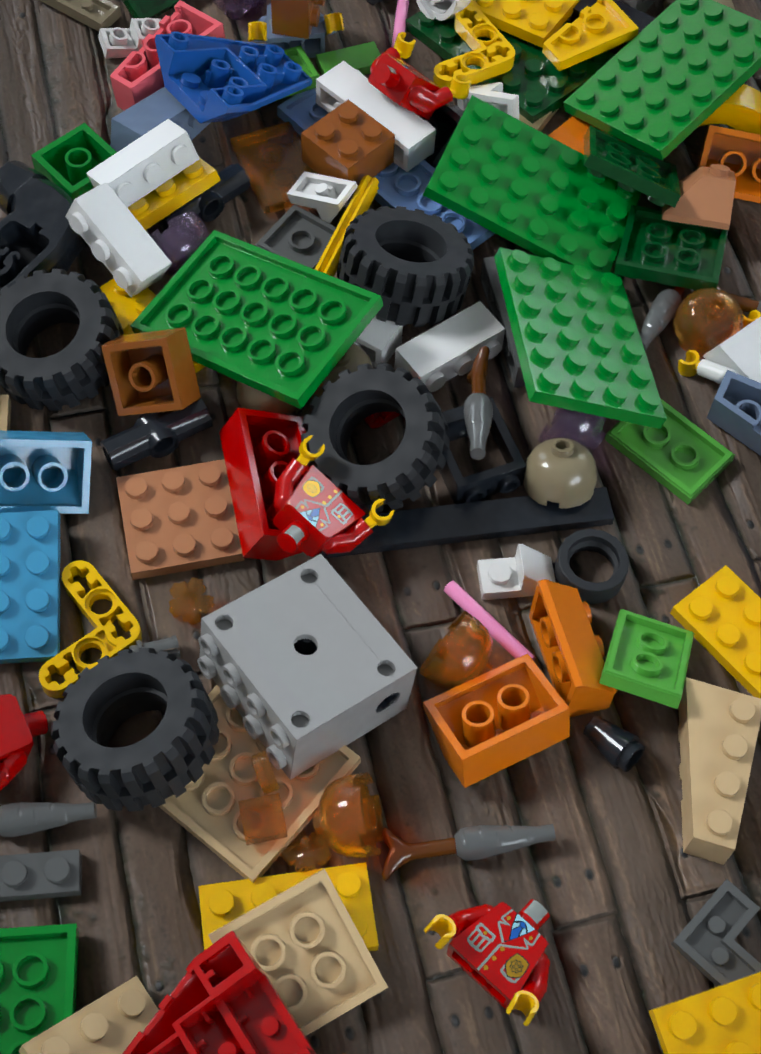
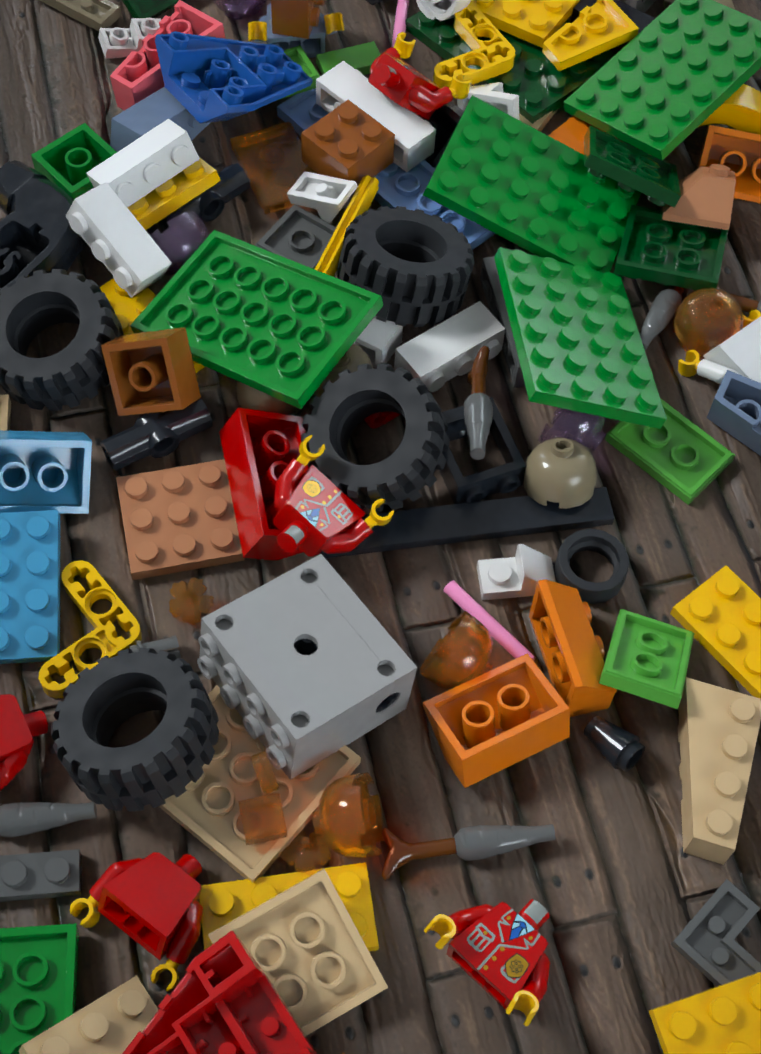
(152, 905): none -> red torso

